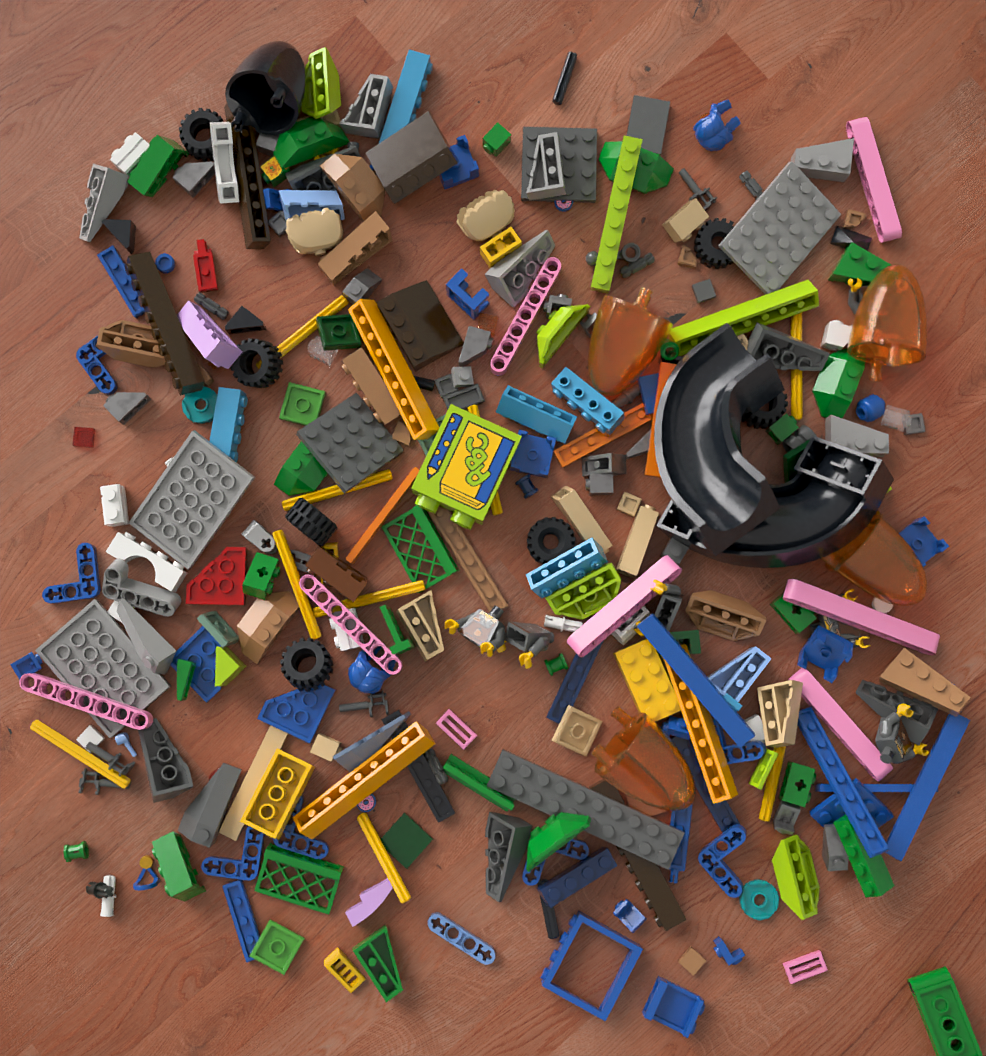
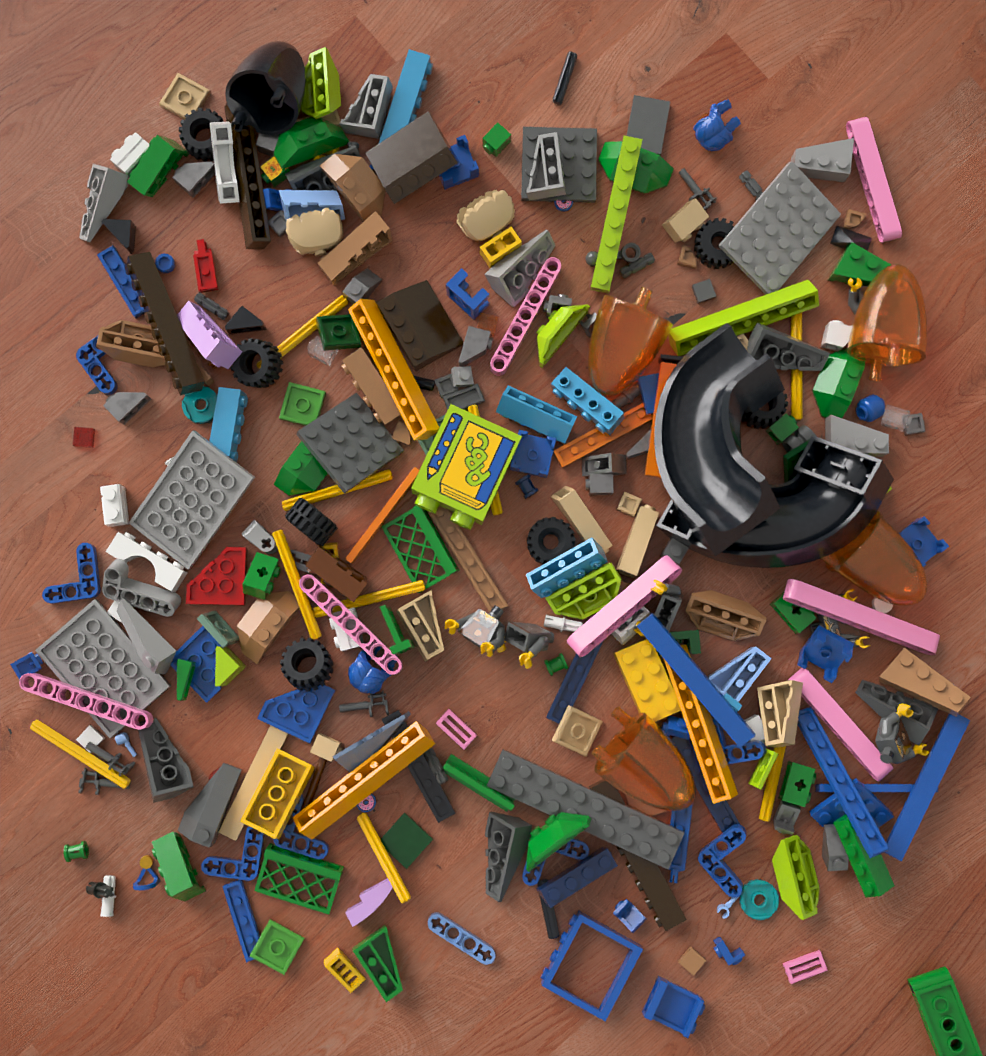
(184, 96): none -> tan tile
(314, 782): none -> reddish brown bar
(669, 350): green cone -> none
(726, 906): none -> light blue hand

